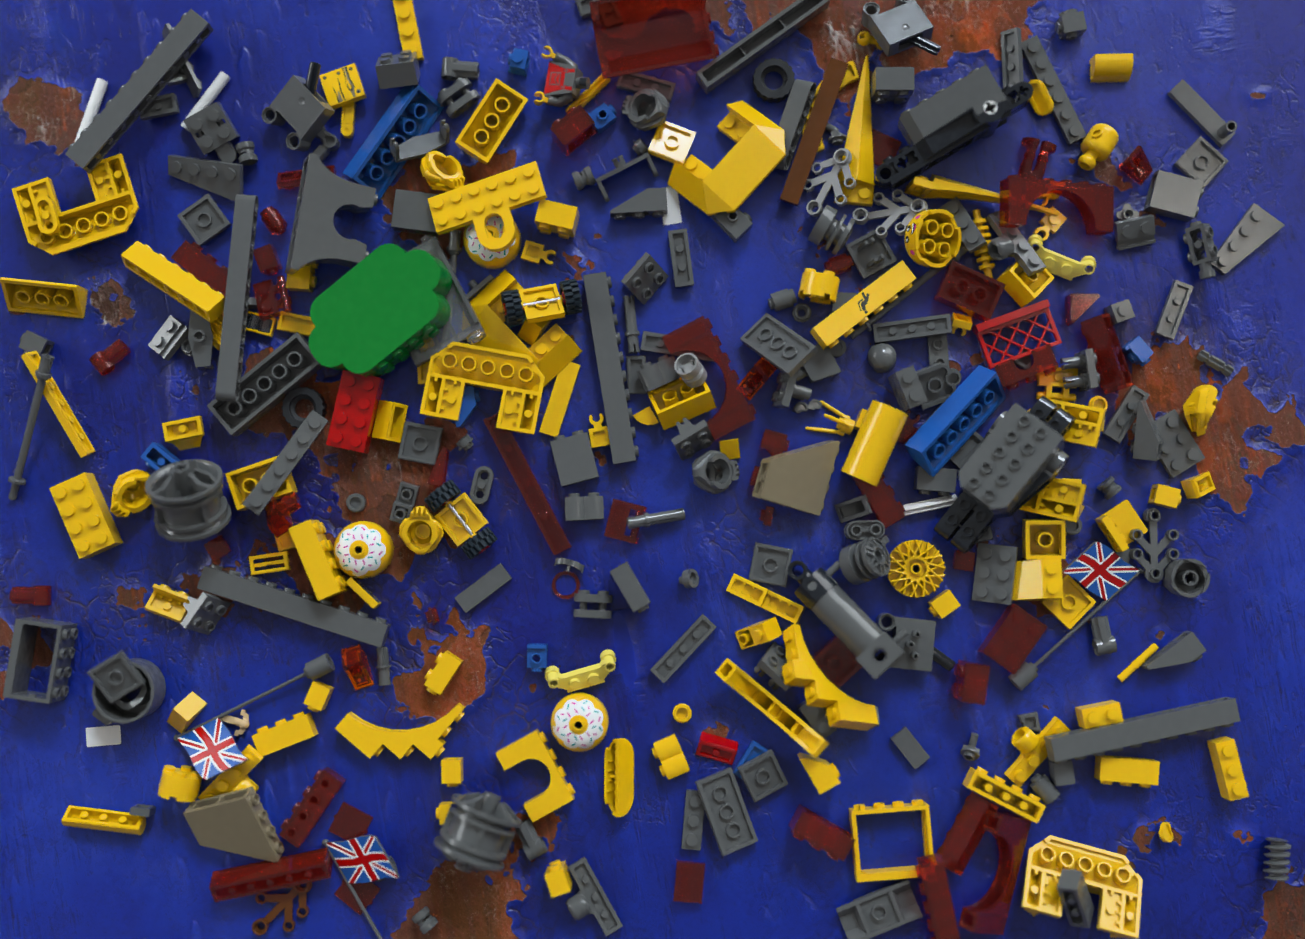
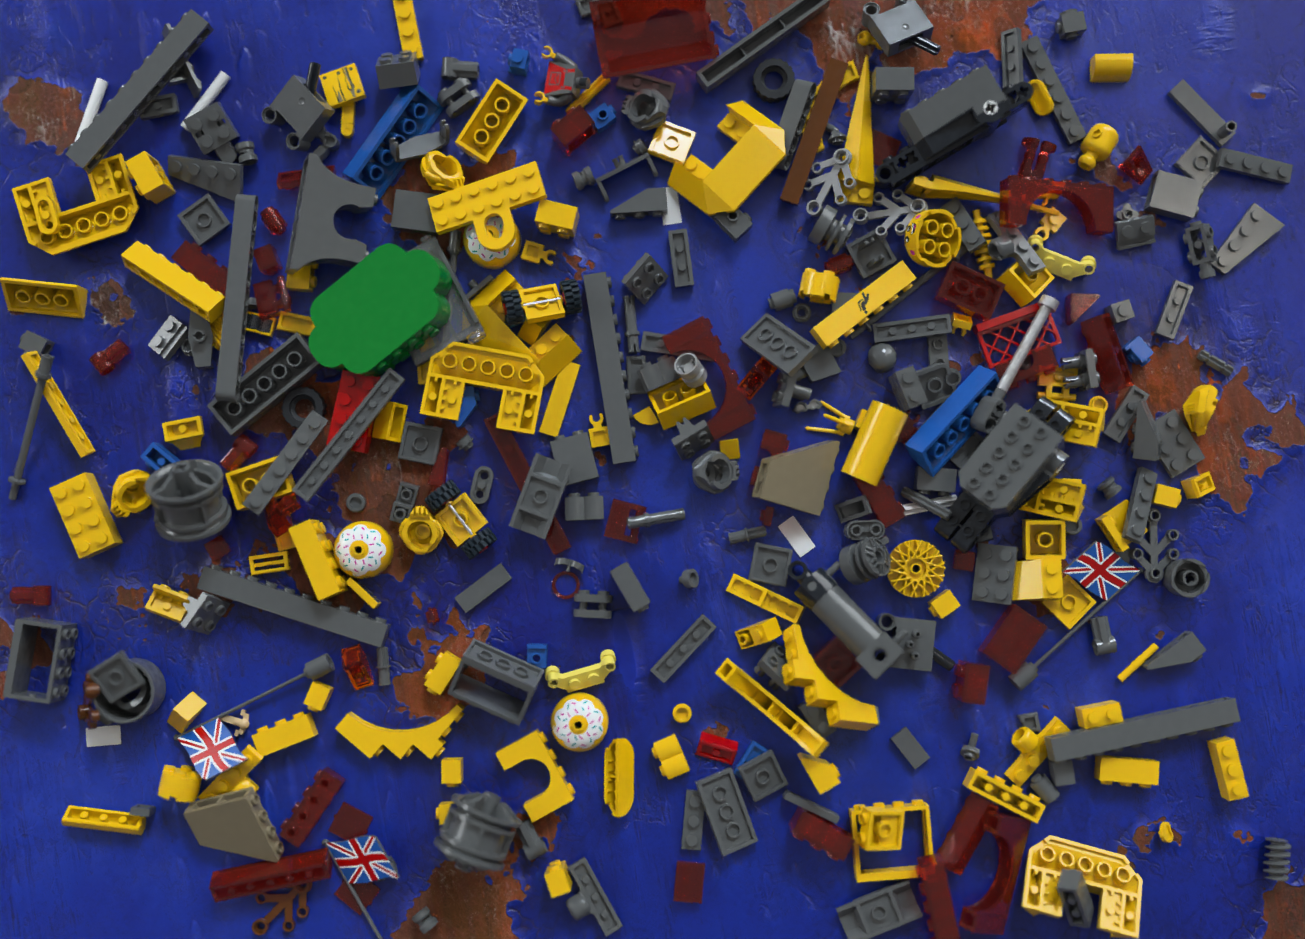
(85, 711): none -> reddish brown plant
(149, 177): none -> yellow brick
(242, 449): none -> clear red piece
(348, 435): none -> dark grey plate
(502, 666): none -> dark grey hose
(540, 496): none -> dark grey piece
(747, 534): none -> dark grey axle
(796, 536): none -> white sticker
(811, 806): none -> dark grey tile
(880, 828): none -> yellow plate
(926, 503): none -> dark grey axle
(993, 407): none -> piece
(1139, 505): none -> dark grey plate
(1254, 166): none -> dark grey plate

